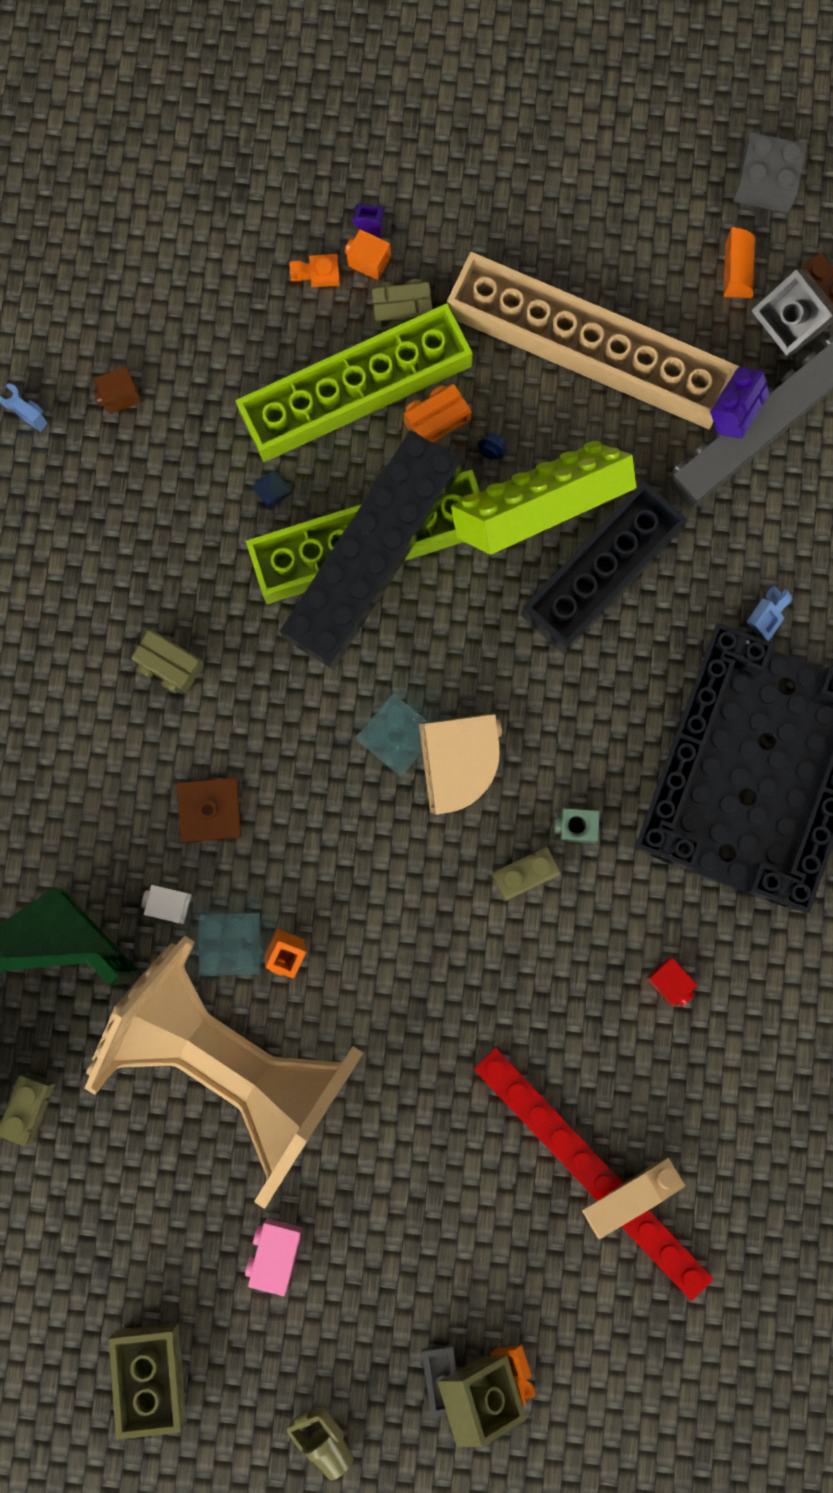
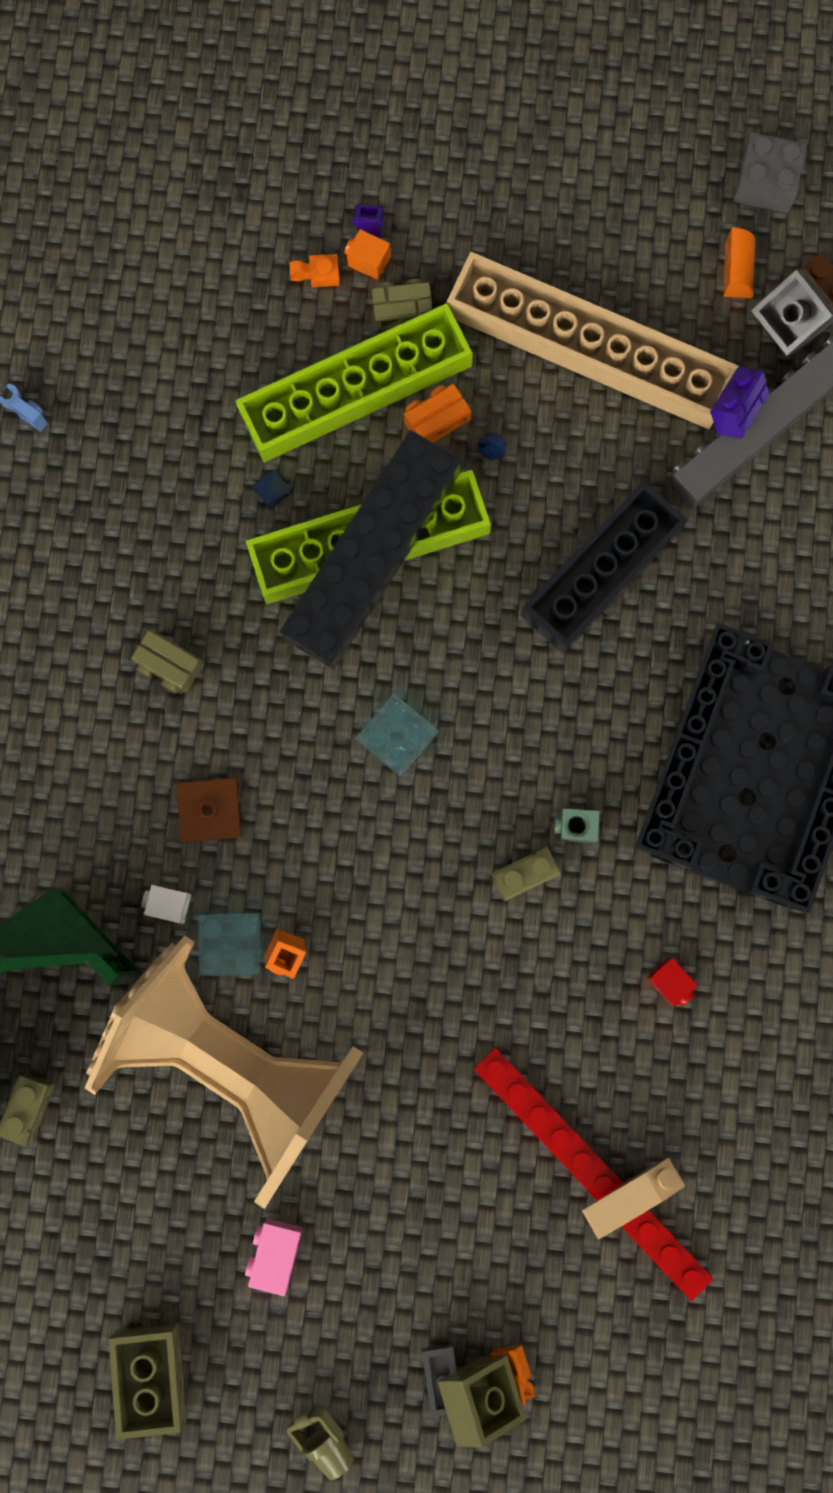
(116, 390): reddish brown brick -> none
(459, 760): tan brick -> none
(543, 497): lime brick -> none
(768, 614): medium blue plate -> none

